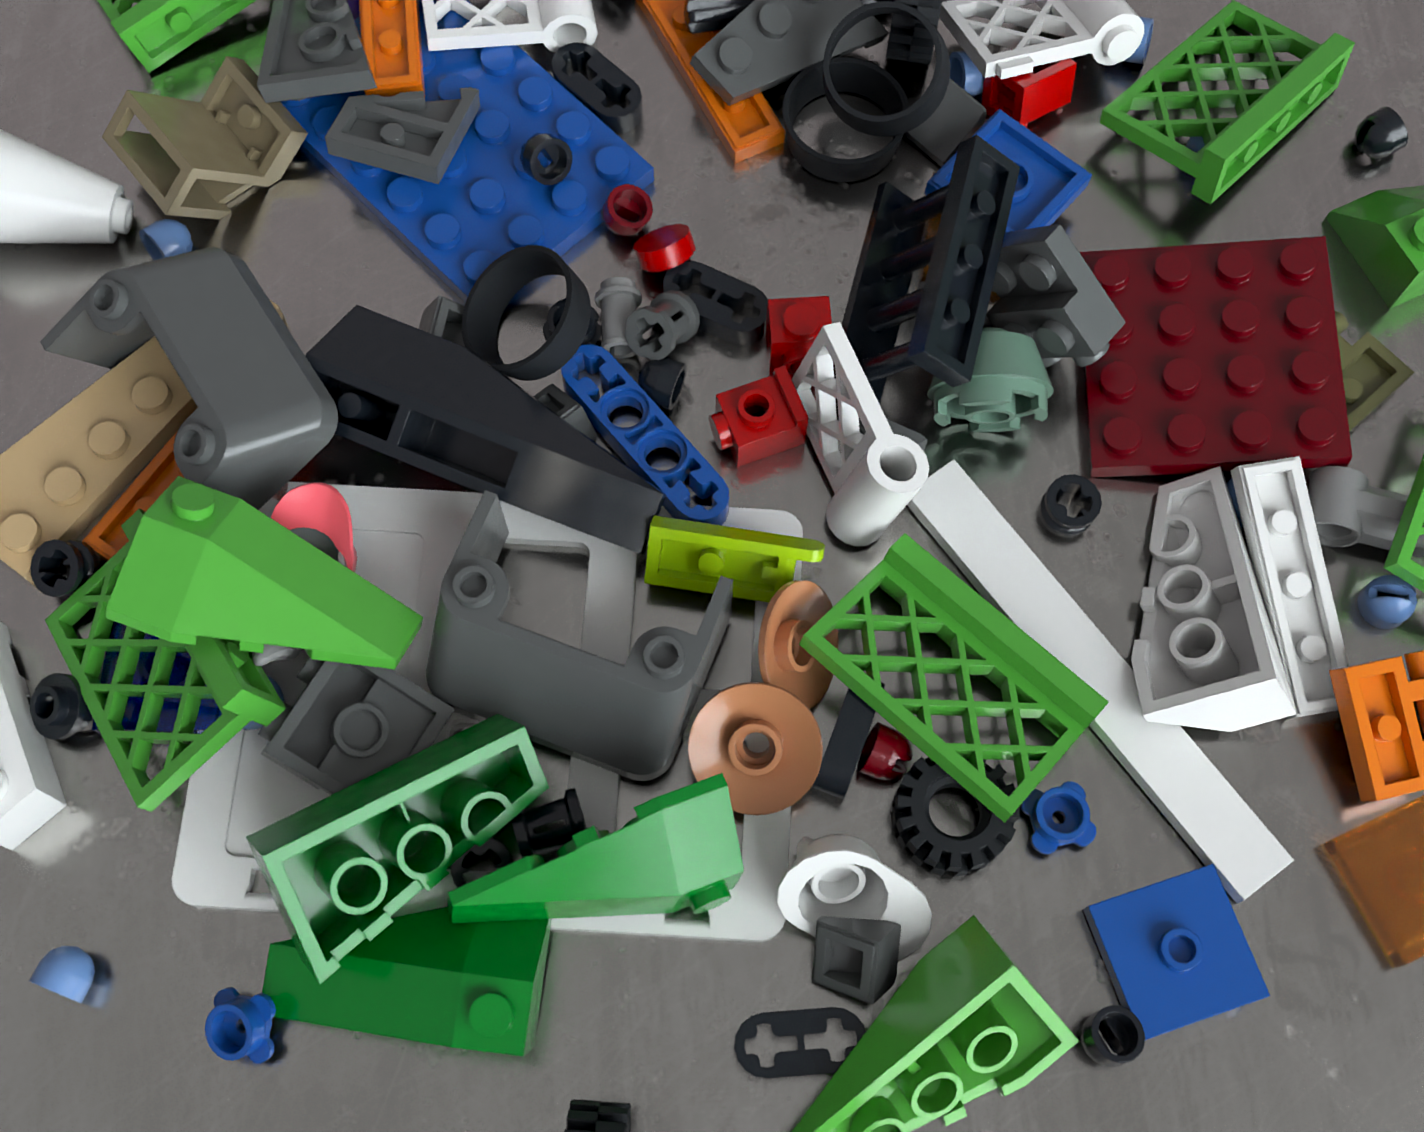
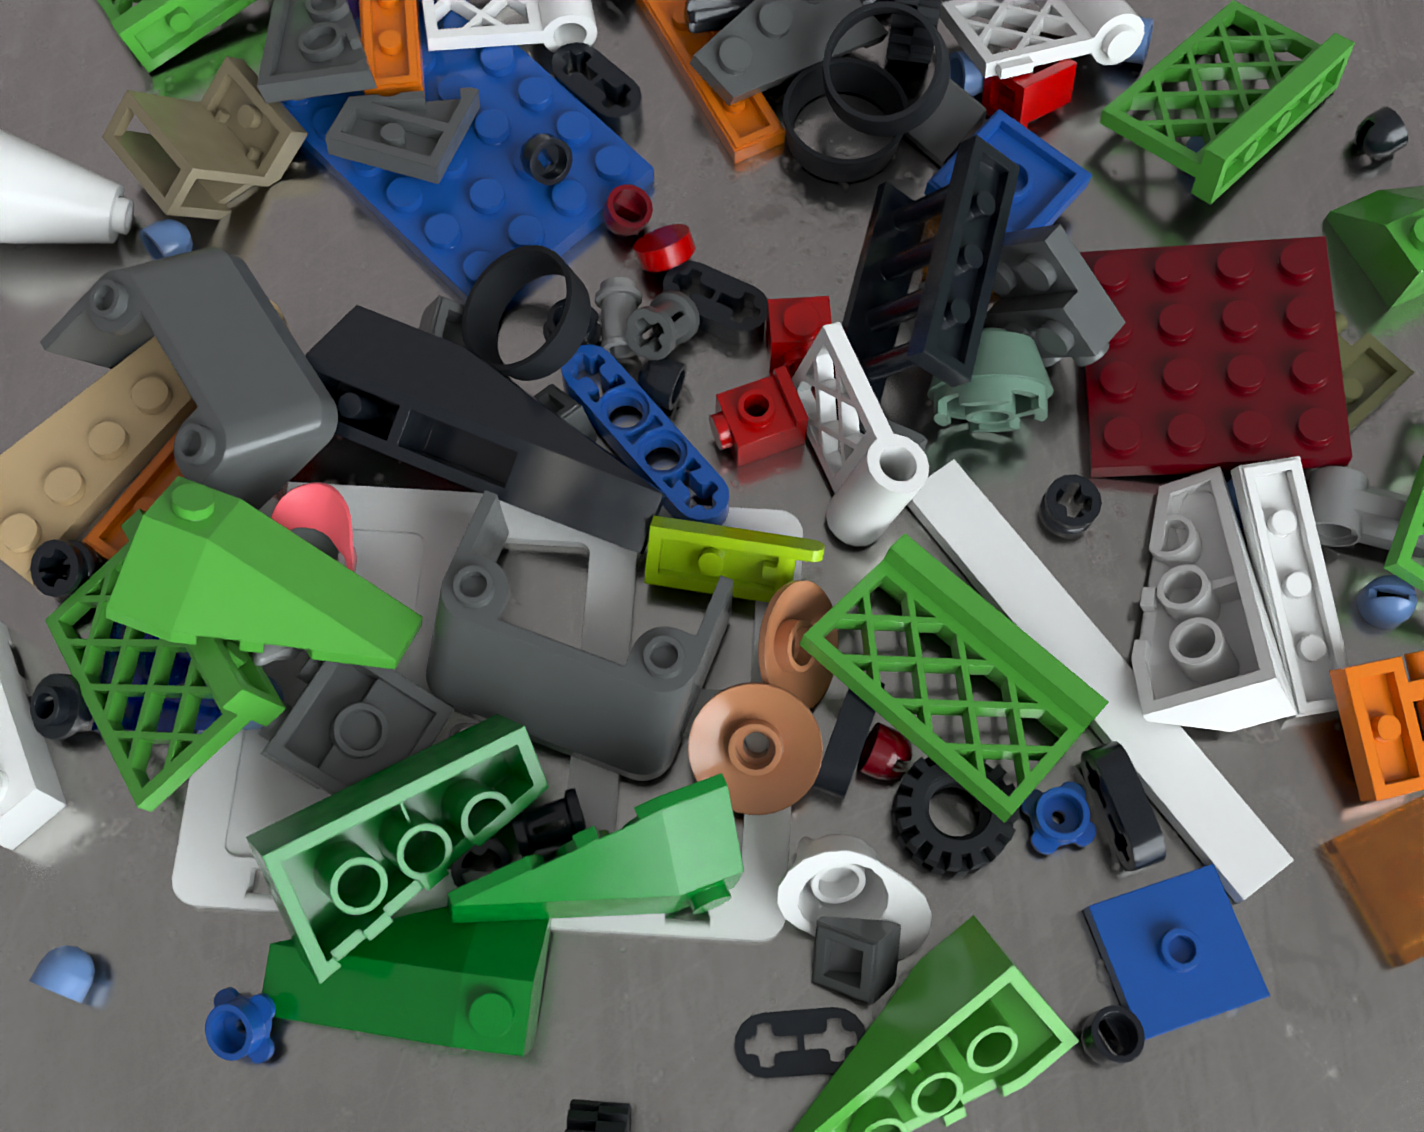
(1123, 806): none -> black beam

